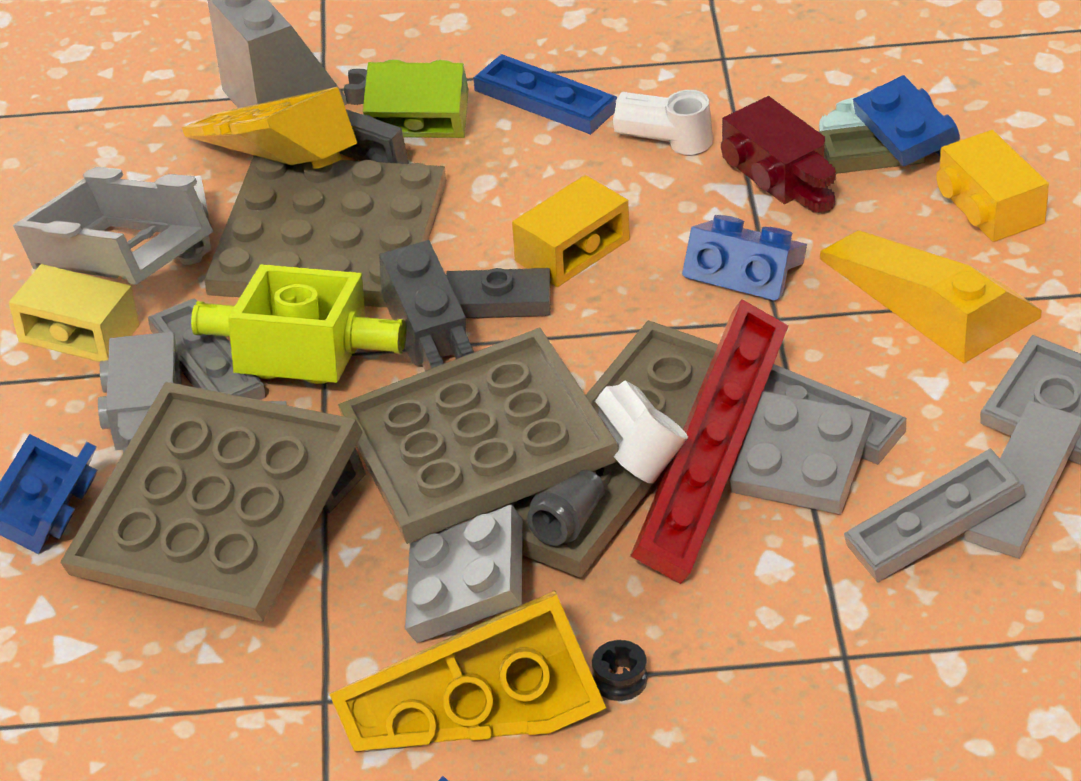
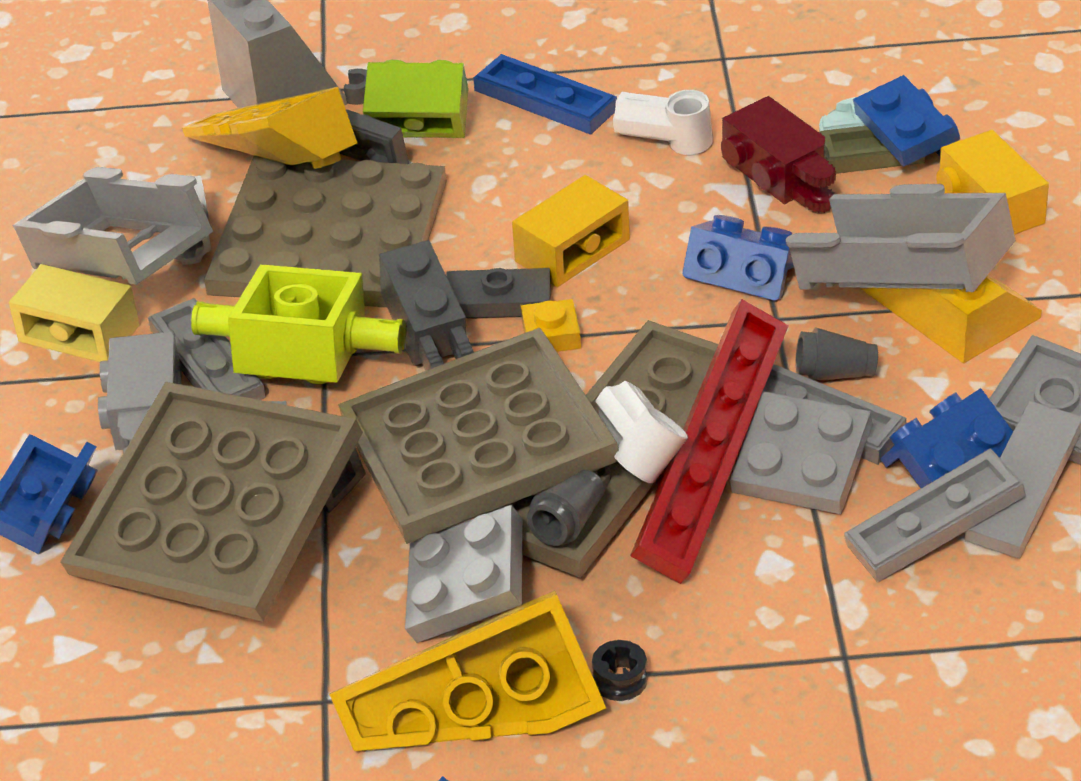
(557, 322): none -> yellow plate
(834, 356): none -> dark grey cone
(906, 240): none -> light grey piece
(952, 438): none -> blue bracket

